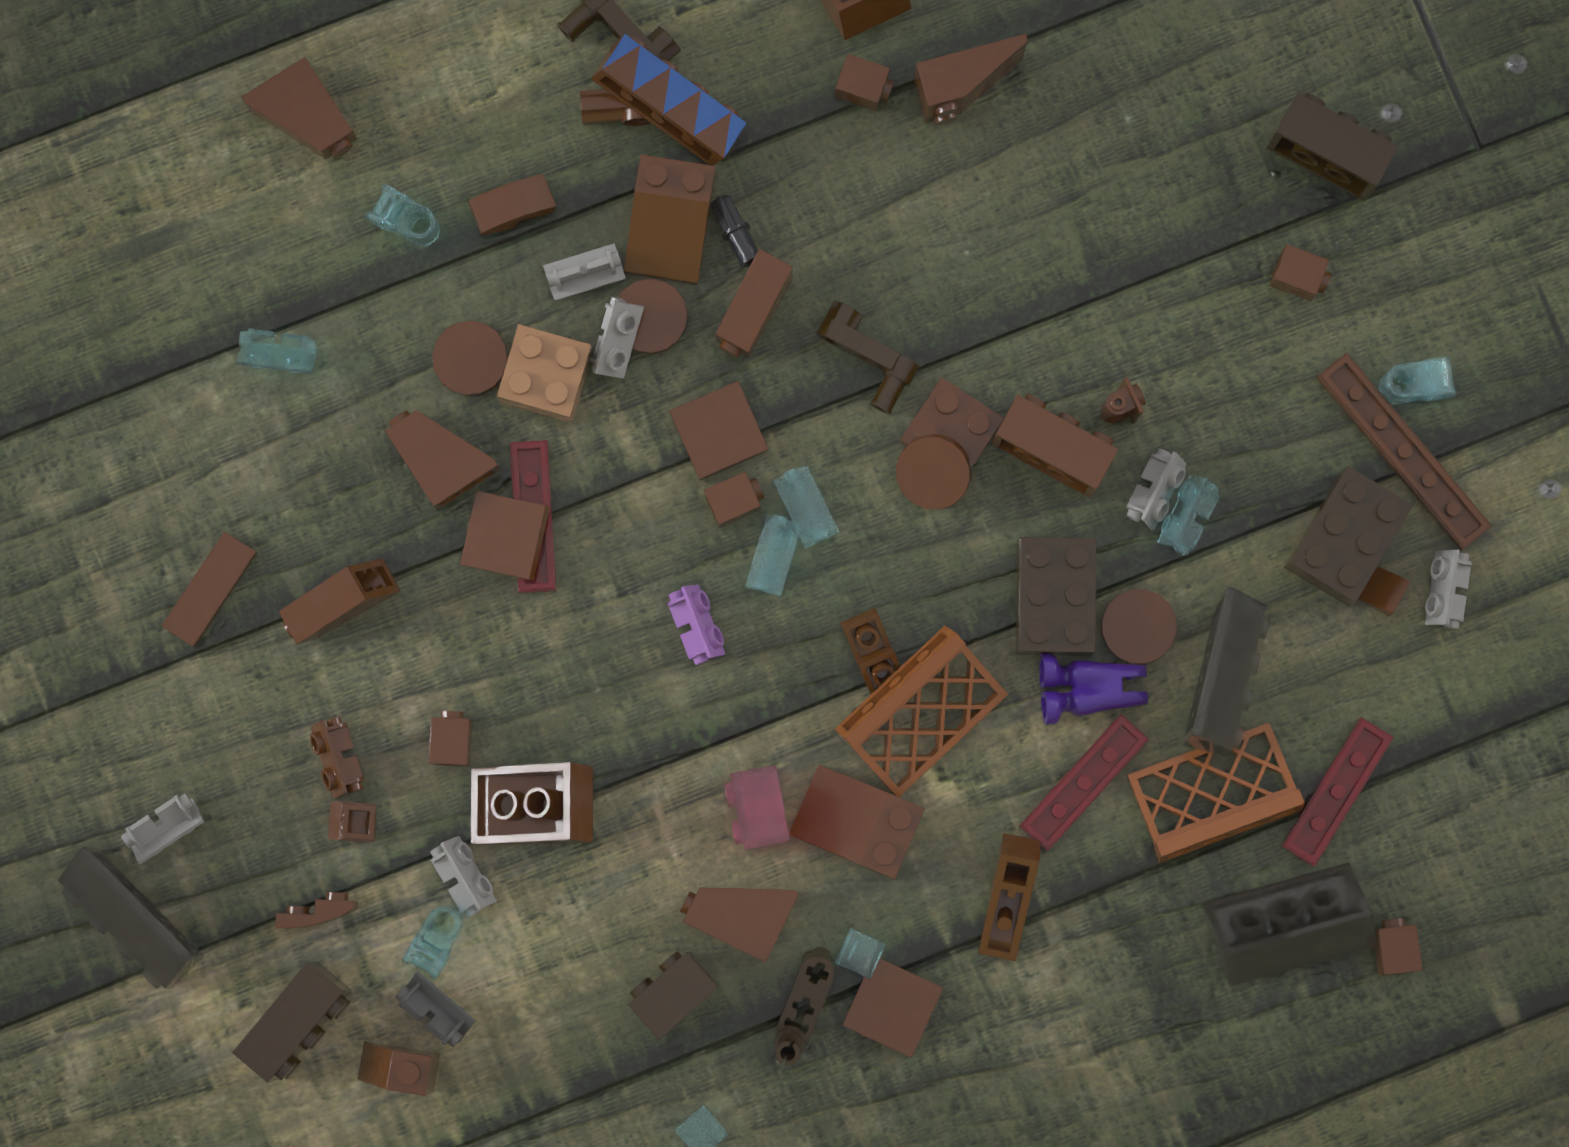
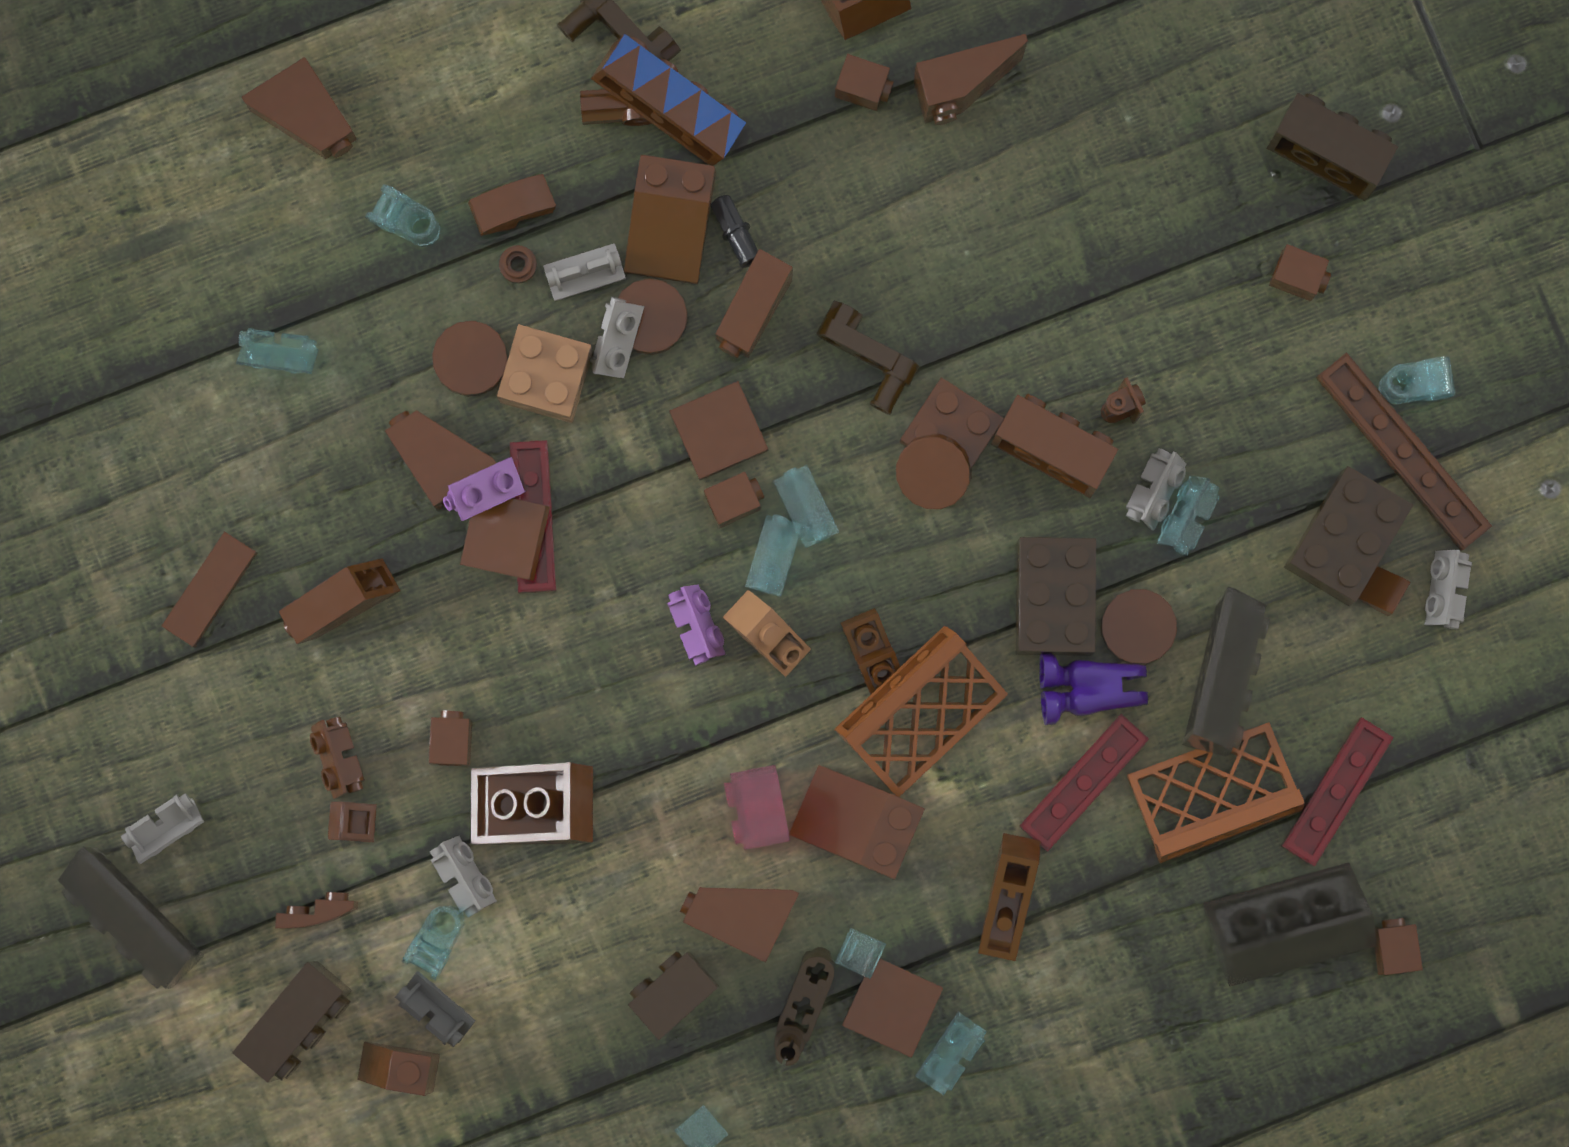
(484, 489): none -> medium lavender hinge
(512, 254): none -> reddish brown plate
(766, 632): none -> medium nougat slope
(959, 1040): none -> clear light blue hinge

